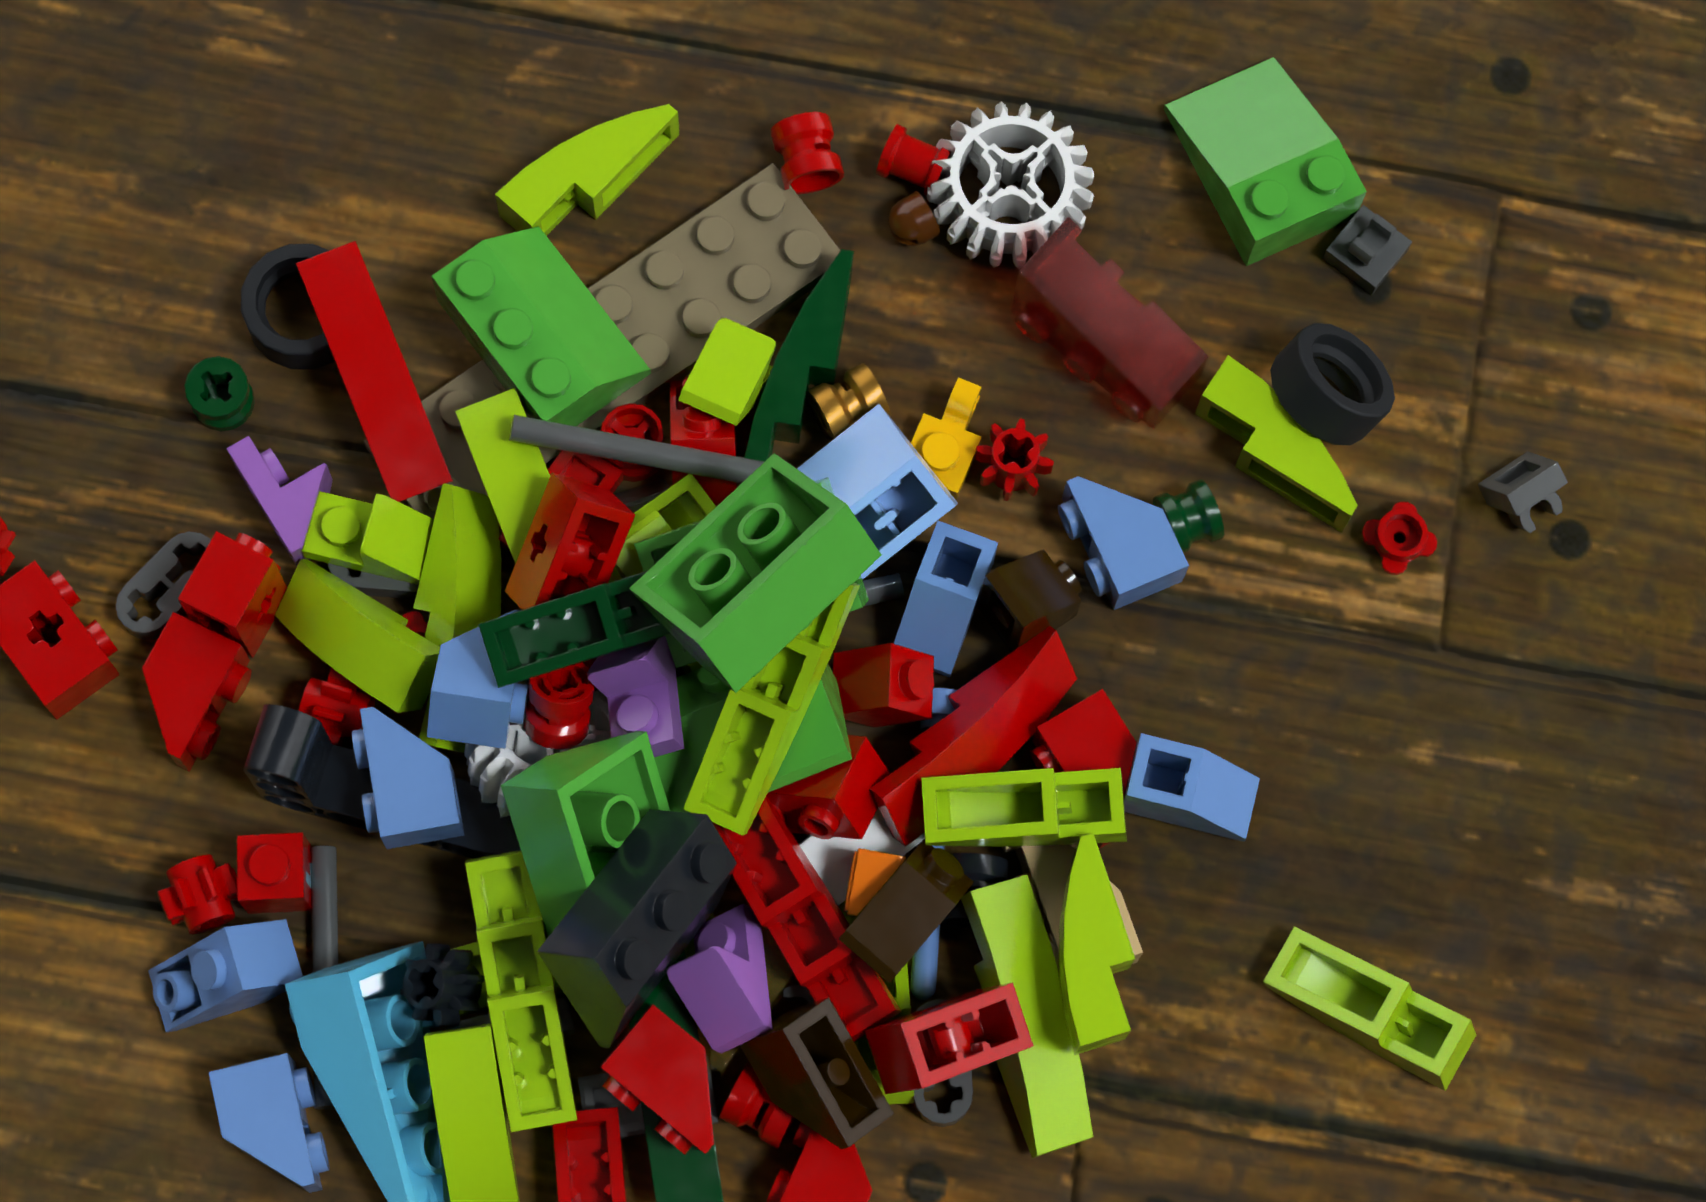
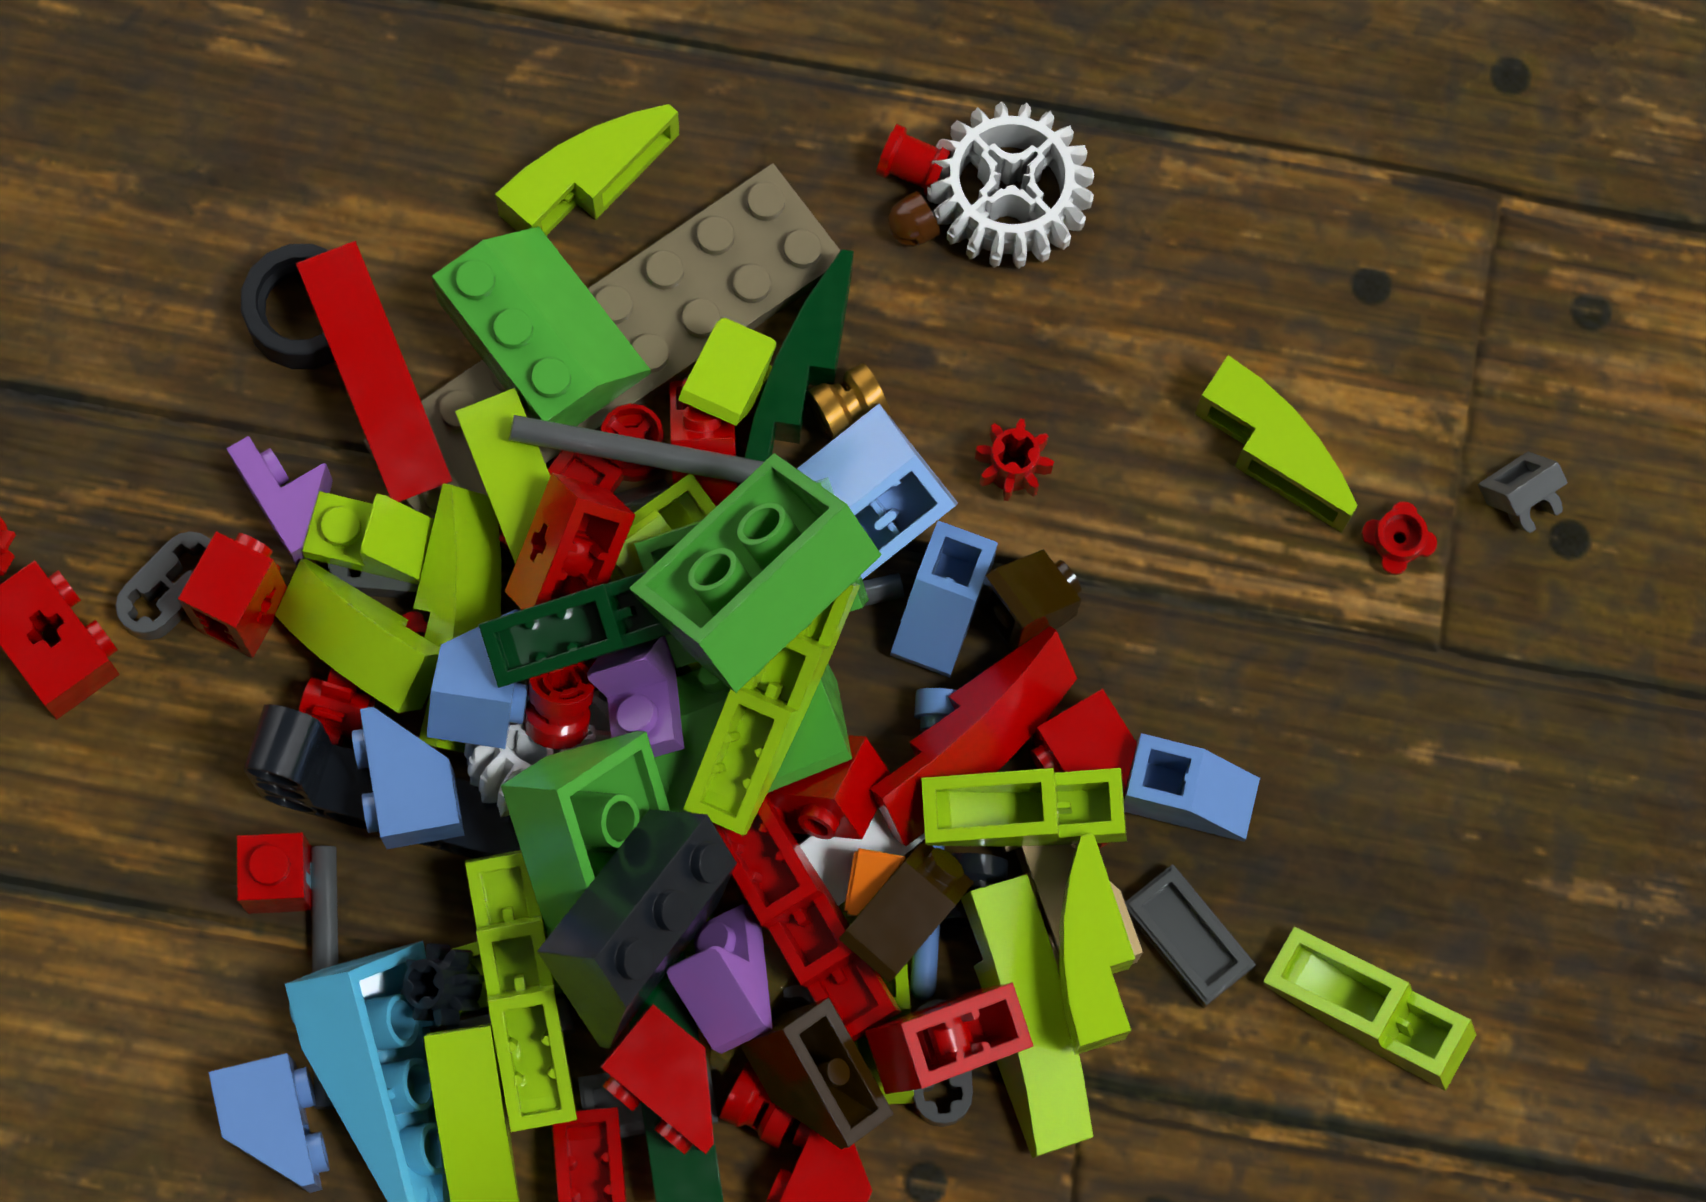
(190, 682): red slope -> none
(199, 894): red gear -> none
(225, 973): medium blue slope -> none
(226, 406): dark green wheel -> none
(807, 152): red wheel -> none
(885, 684): red brick -> none
(945, 442): yellow plate -> none
(1104, 329): clear red wedge -> none
(1125, 539): medium blue slope -> none
(1188, 936): none -> dark grey tile
(1192, 514): dark green wheel -> none
(1266, 160): bright green slope -> none
(1314, 401): black tyre -> none
(1367, 249): dark grey tile -> none

